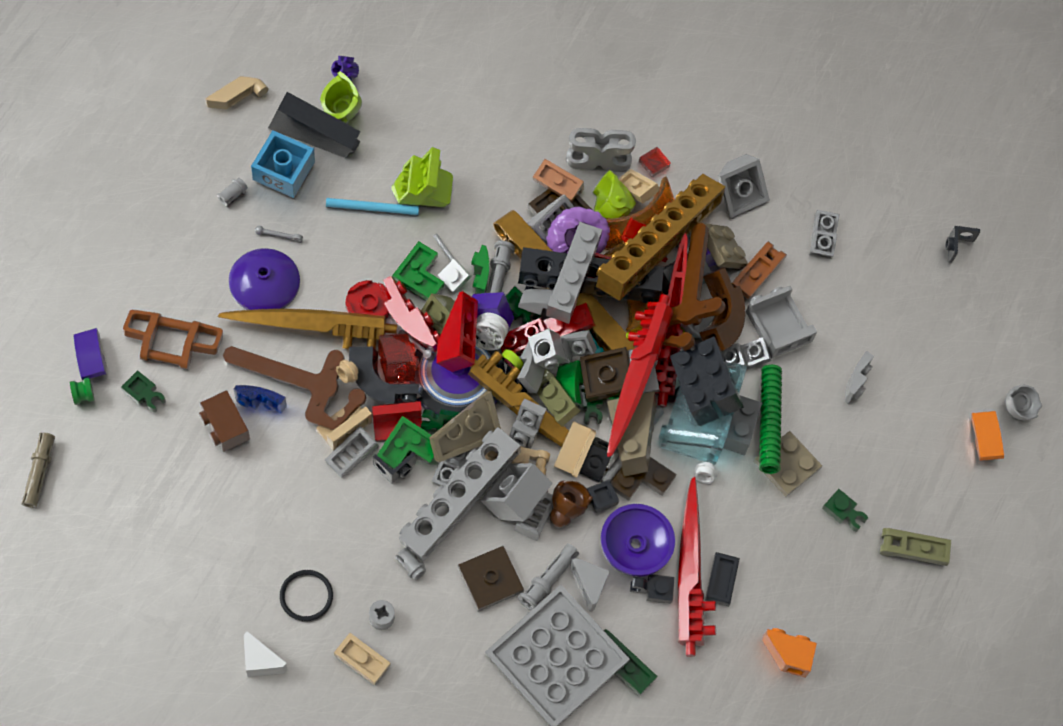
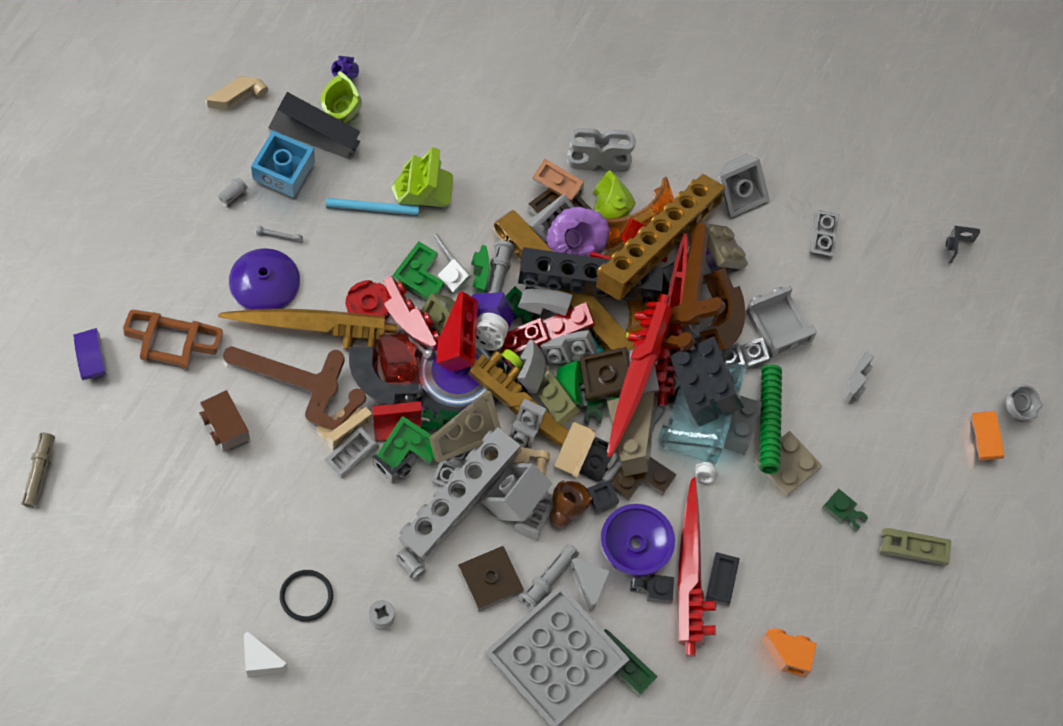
(82, 391): green wheel -> none
(141, 389): dark green plate -> none
(252, 396): clear blue slope -> none
(347, 371): tan plate -> none
(362, 658): tan plate -> none
(541, 342): light grey brick -> none
(573, 272): light grey arch -> none
(639, 185): tan plate -> none
(654, 162): clear red tile -> none
(758, 270): dark orange plate -> none

